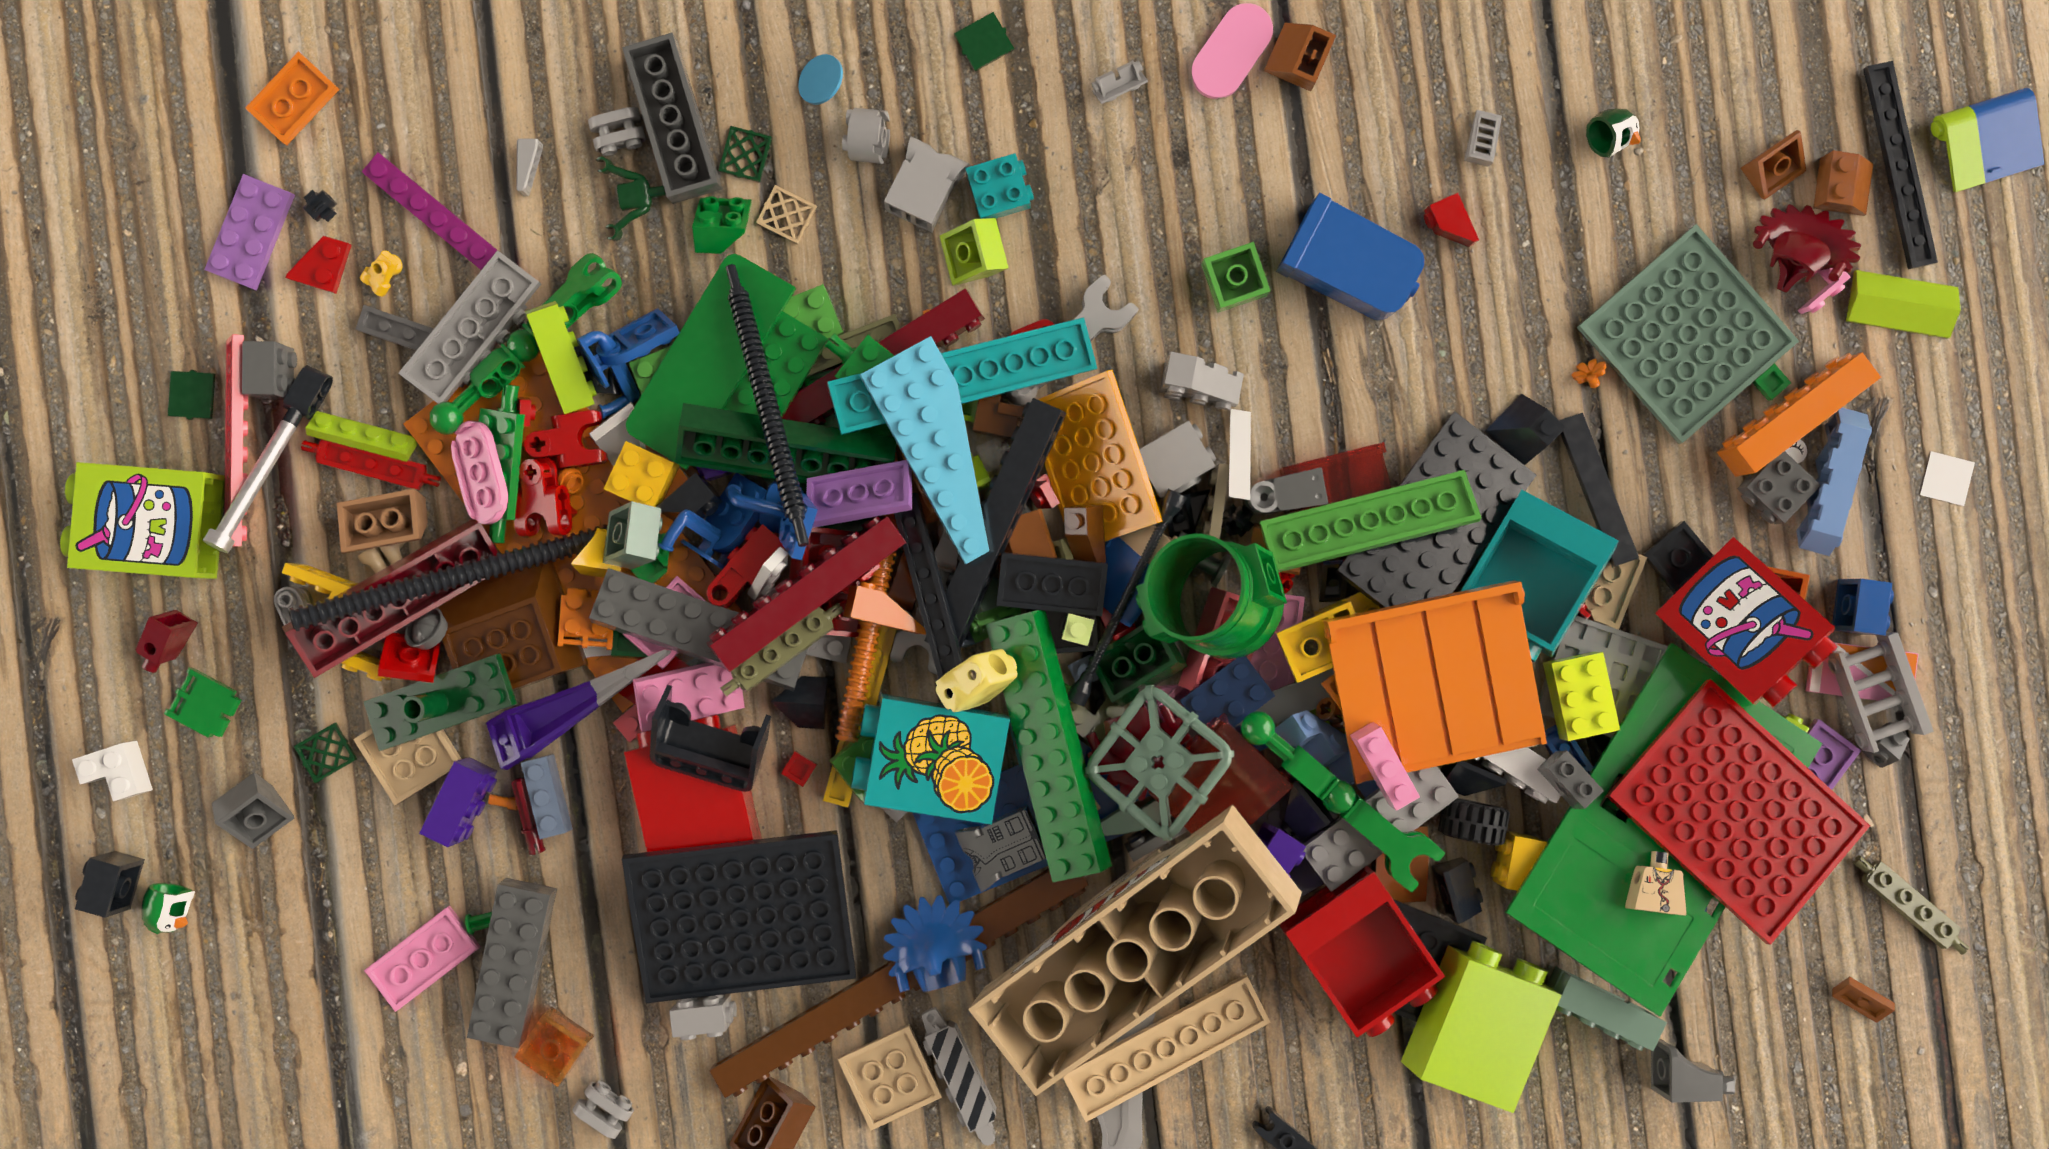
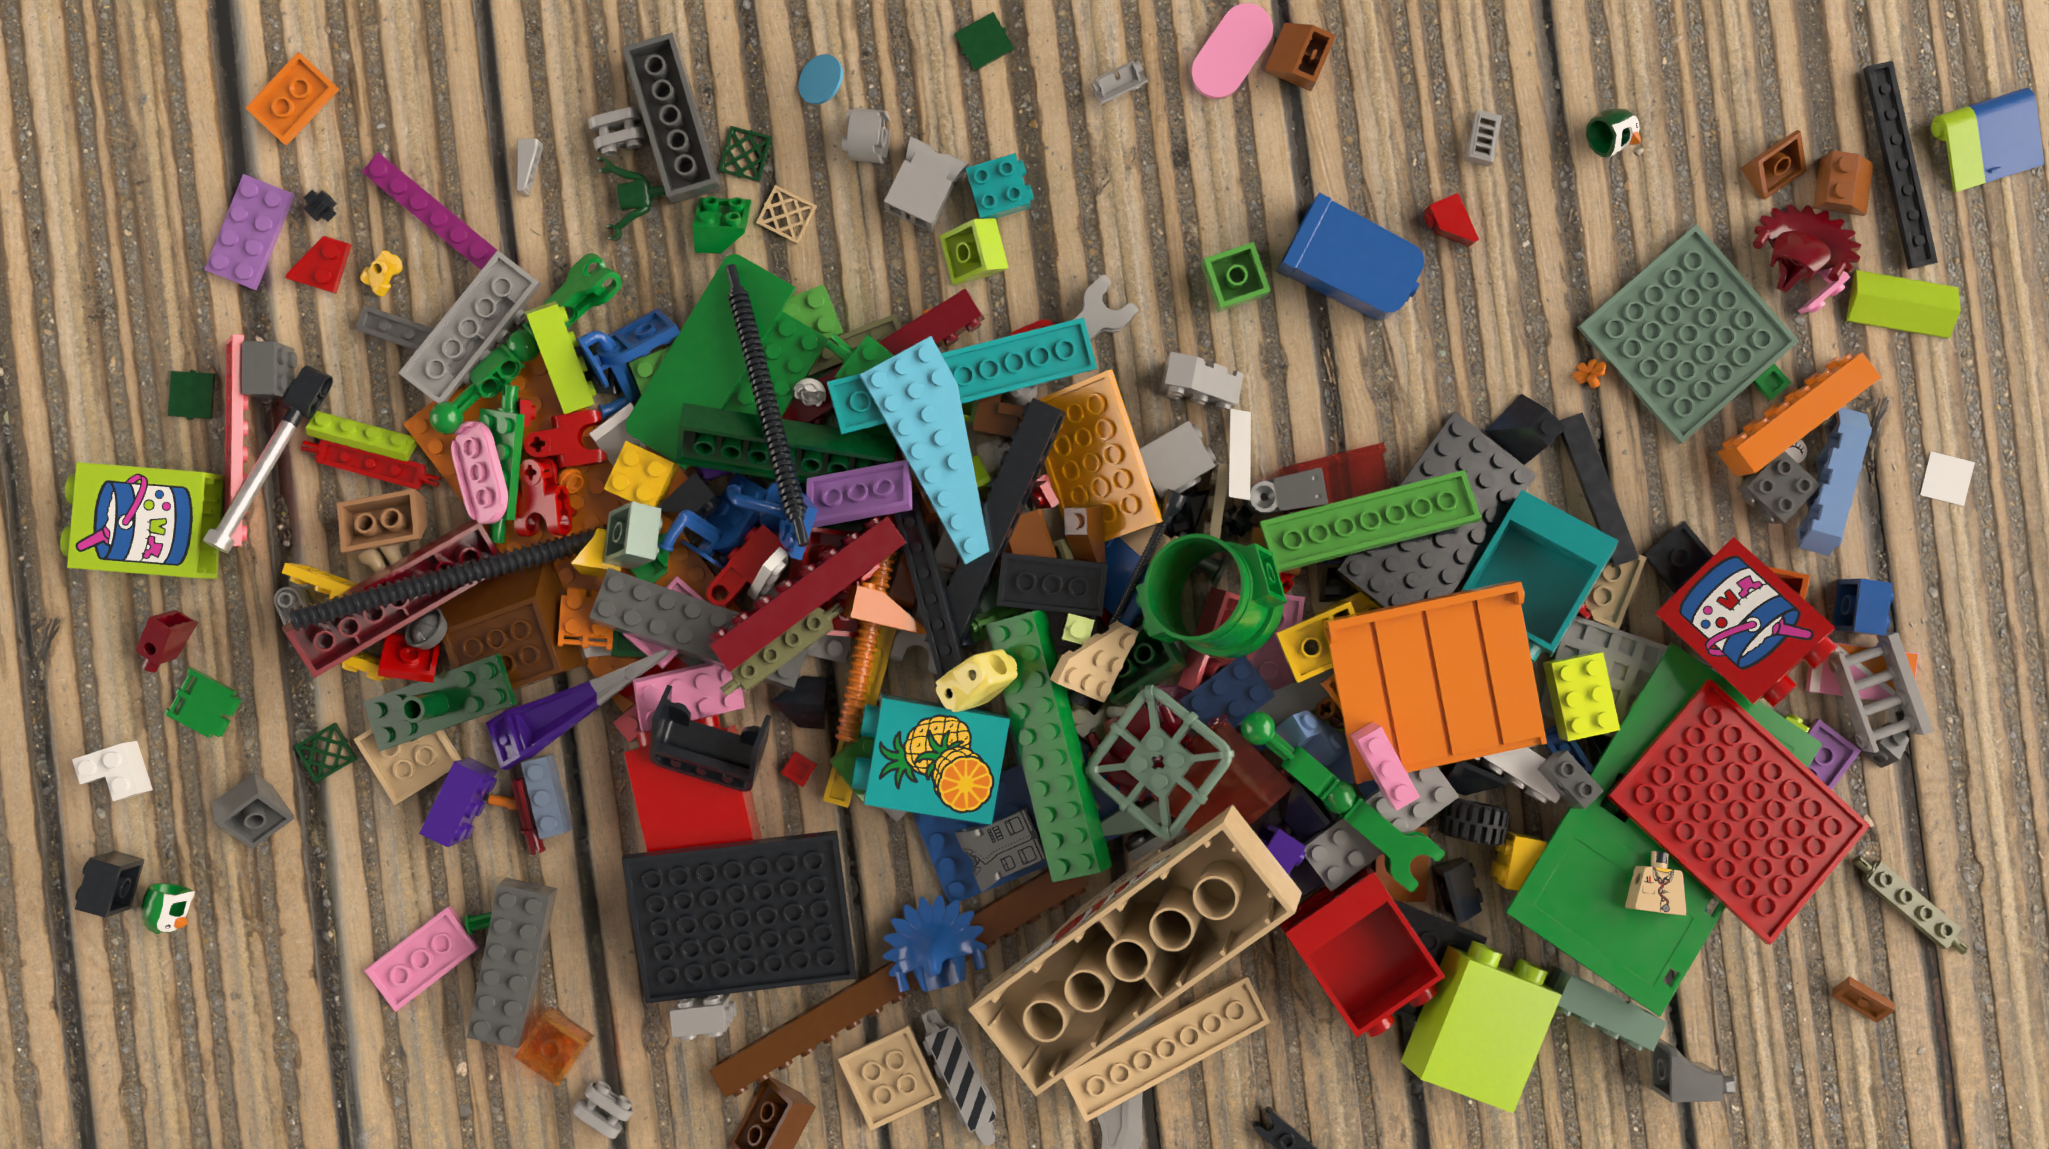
(810, 392): none -> white plate
(1097, 663): none -> tan plate

